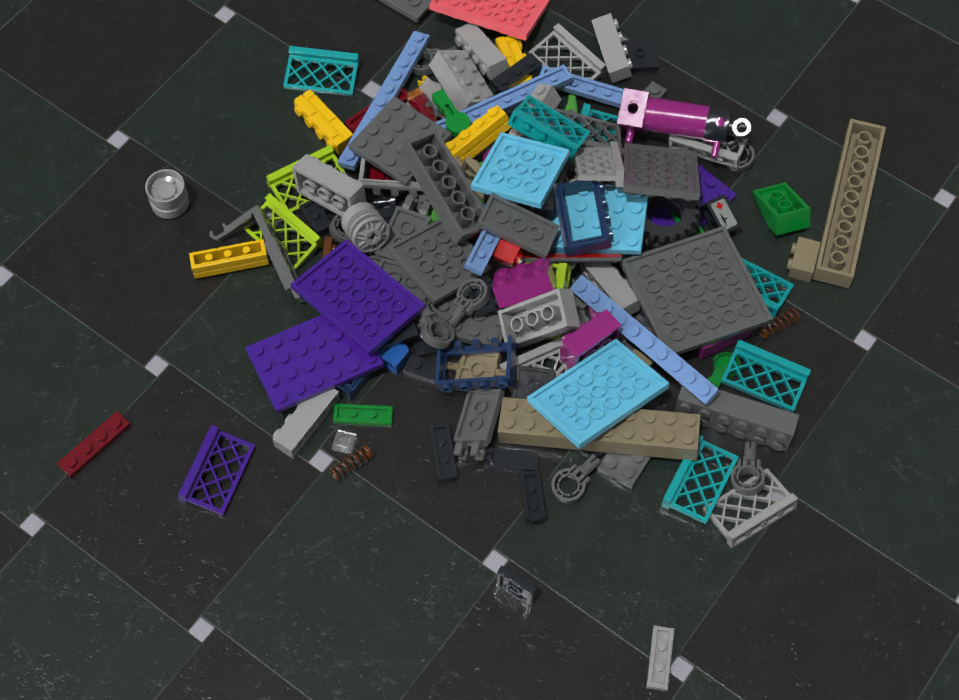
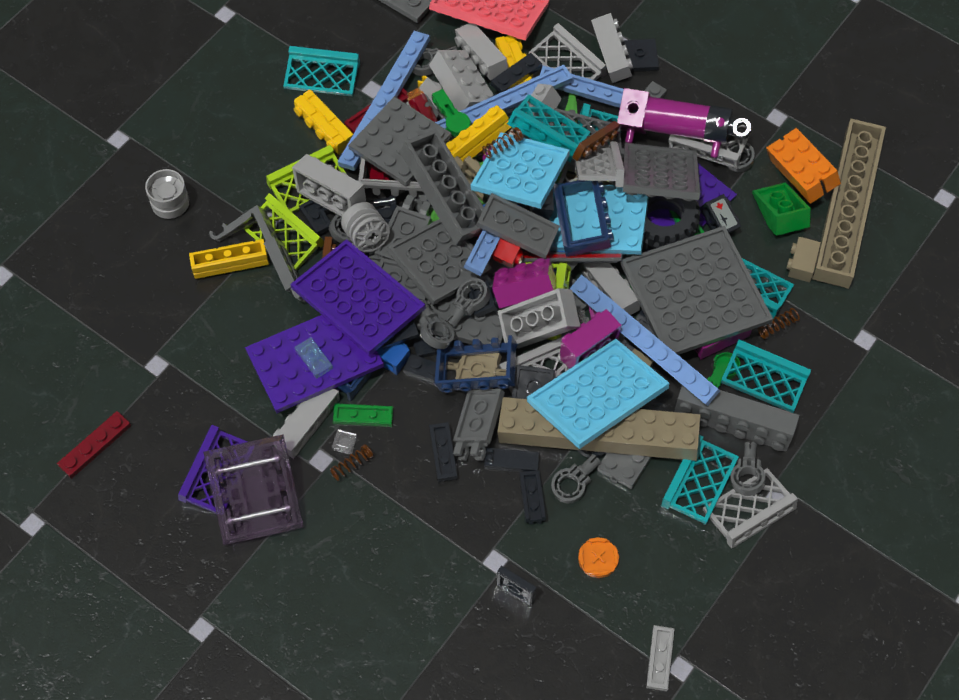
(253, 489): none -> clear purple piece
(313, 357): none -> clear light blue plate
(516, 136): none -> reddish brown piece
(596, 140): none -> reddish brown plate
(598, 557): none -> orange tile
(803, 165): none -> orange piece

